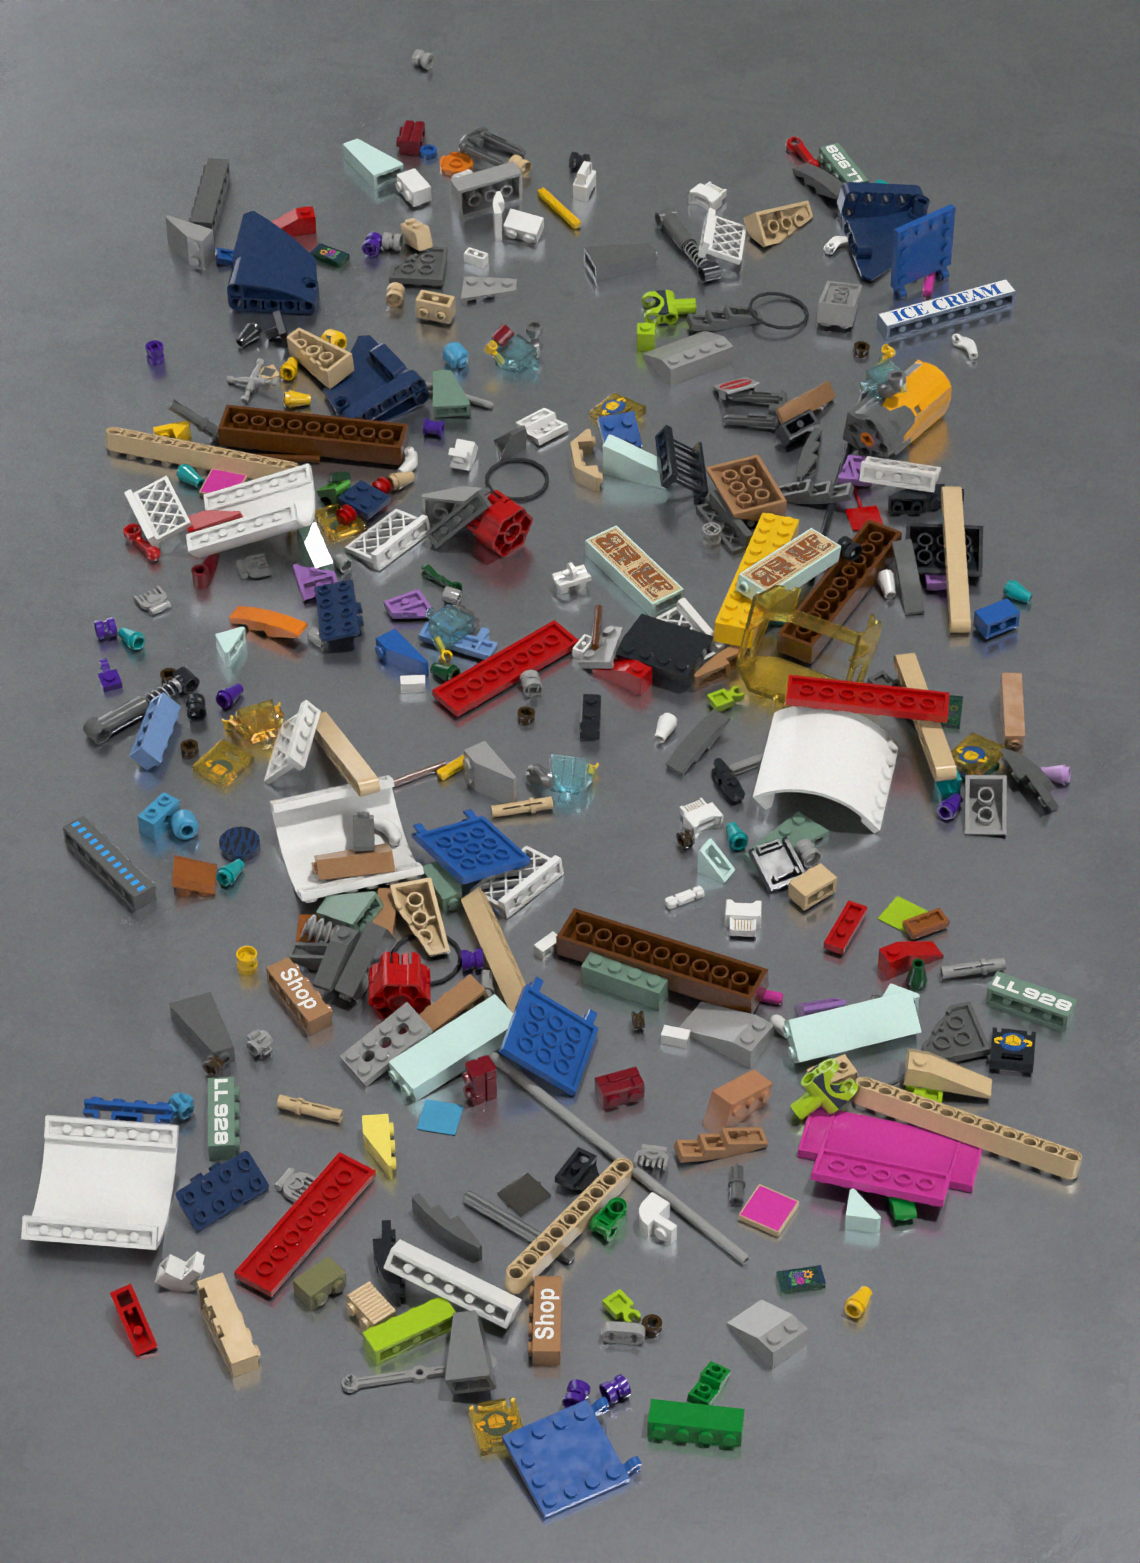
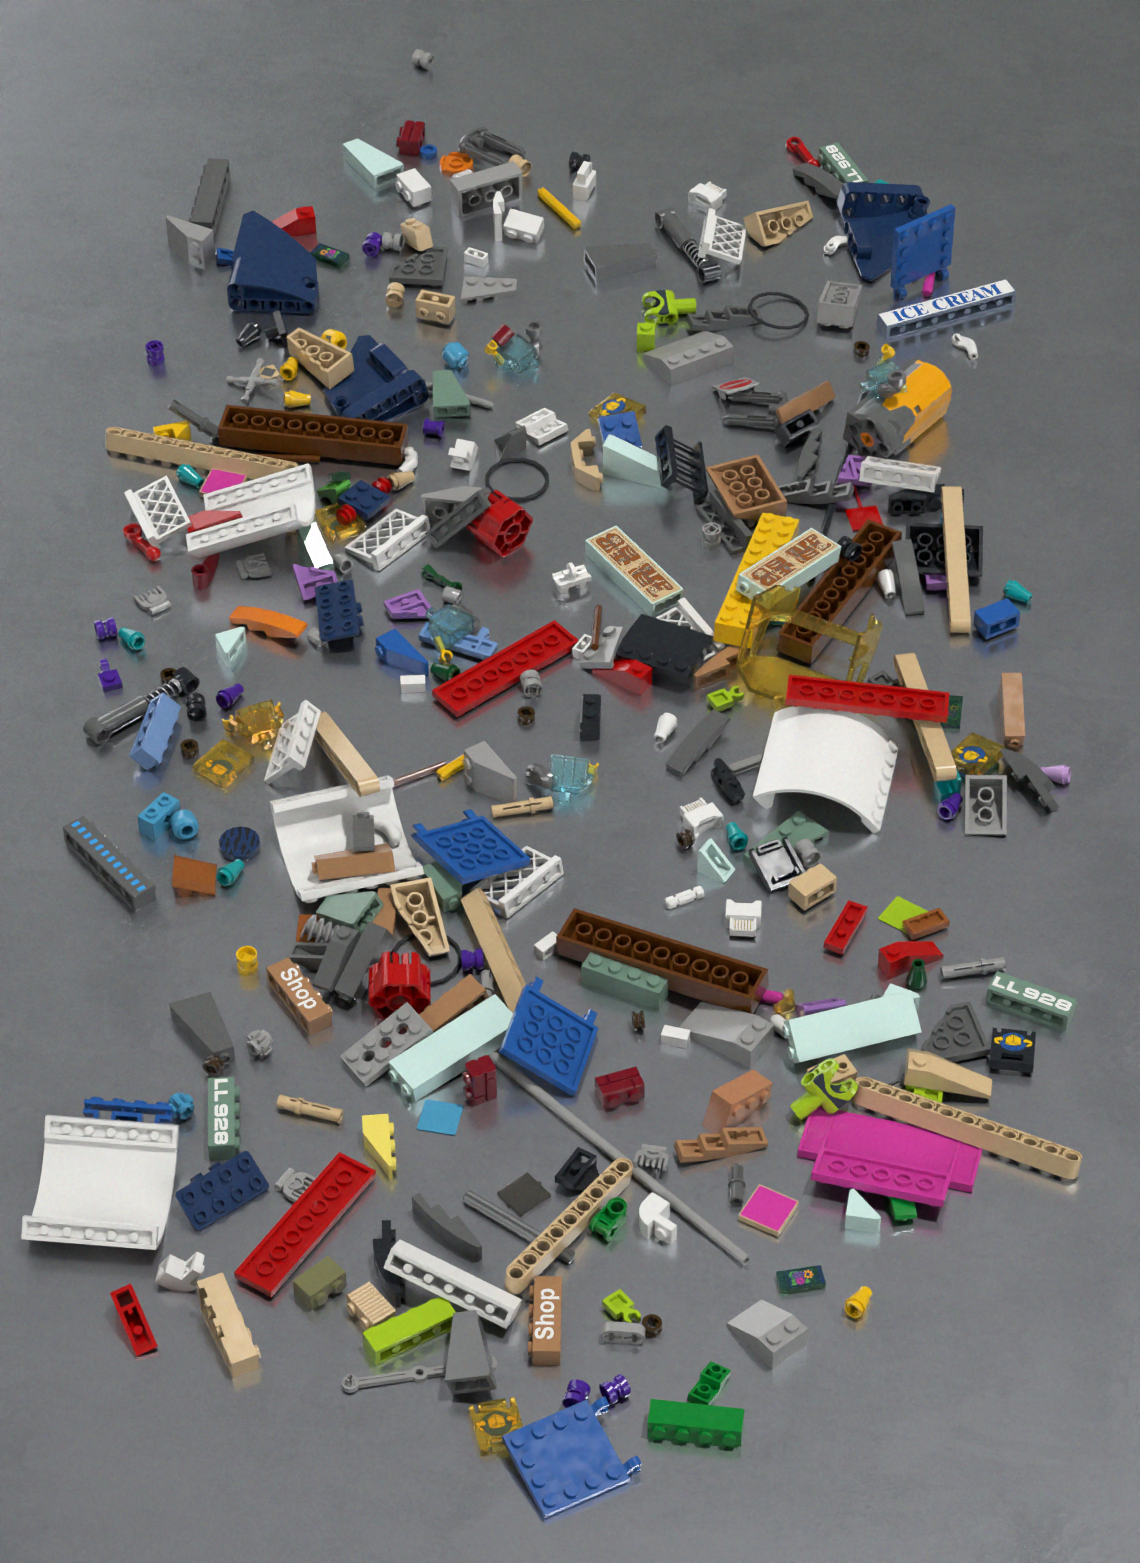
(786, 1004): none -> clear yellow arm

